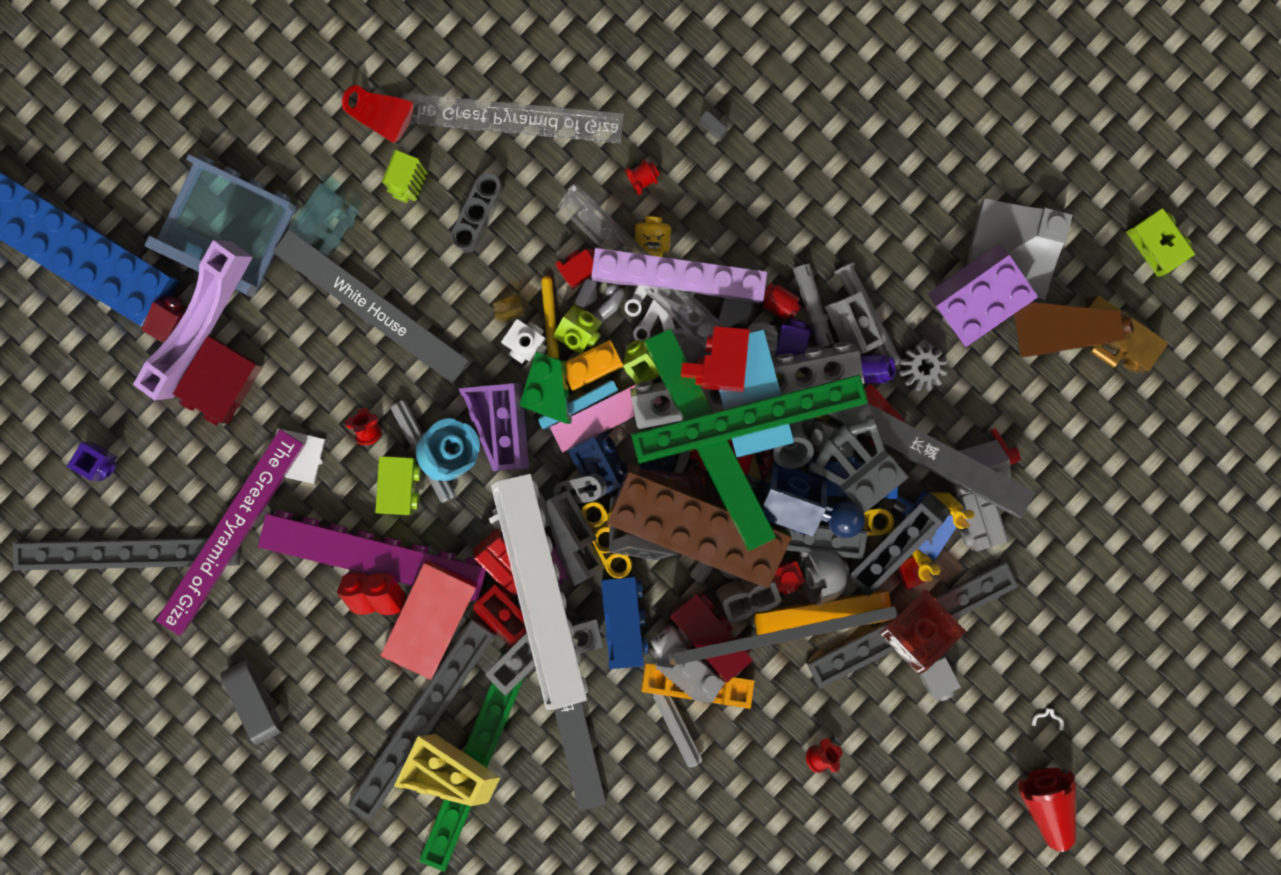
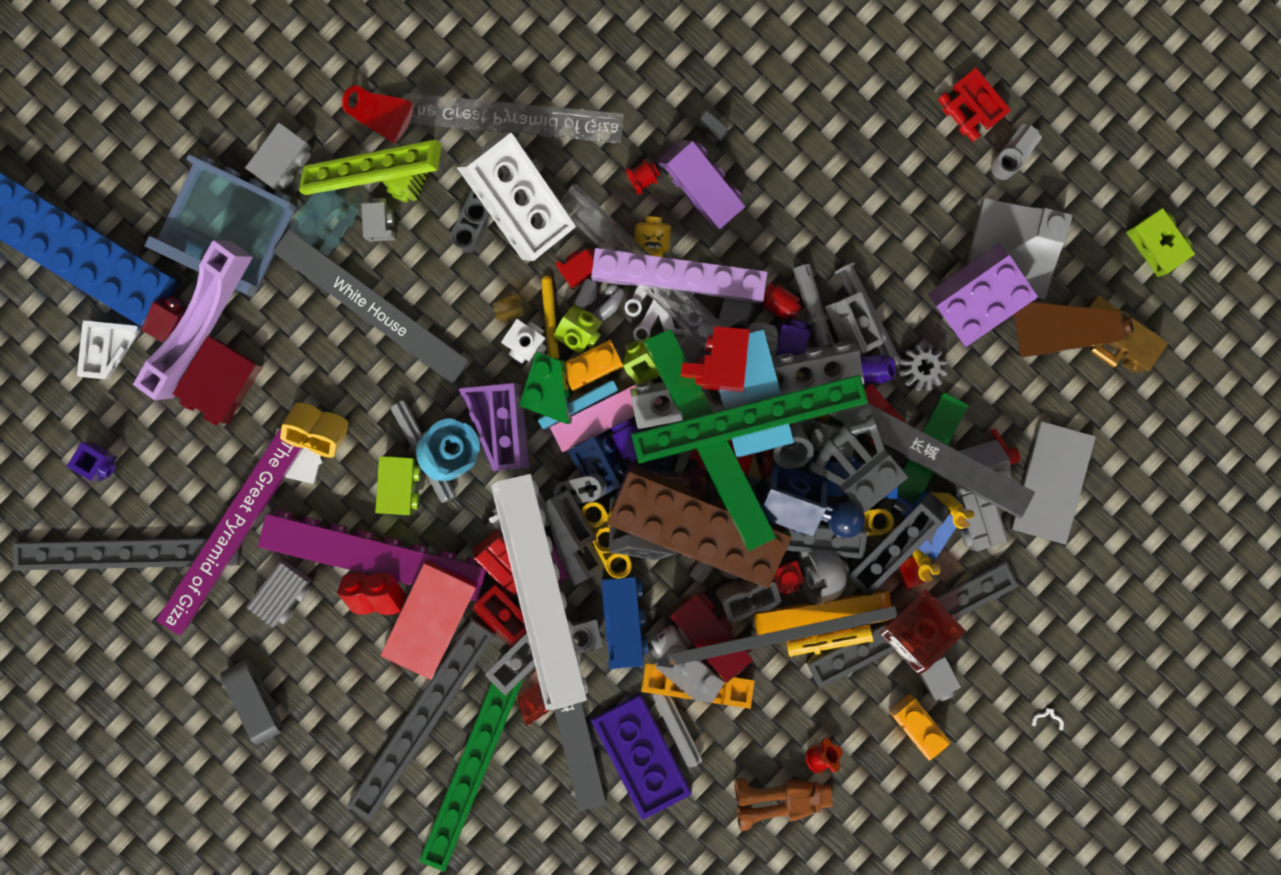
(103, 348): none -> white wing
(279, 158): none -> light grey brick
(280, 594): none -> light grey brick
(314, 429): none -> yellow brick
(365, 427): red brick -> none
(371, 167): none -> lime tile
(377, 220): none -> light grey brick
(446, 772): light yellow wedge -> none
(532, 704): none -> clear red slope
(534, 196): none -> white brick
(623, 439): none -> dark purple brick
(641, 756): none -> dark purple tile
(701, 182): none -> medium lavender wedge
(798, 798): none -> dark orange piece
(860, 635): none -> yellow pin
(919, 726): none -> light orange brick
(941, 427): none -> green tile
(980, 99): none -> red plate
(1016, 151): none -> light grey piece
(1052, 805): red cone -> none
(1056, 476): none -> light grey tile

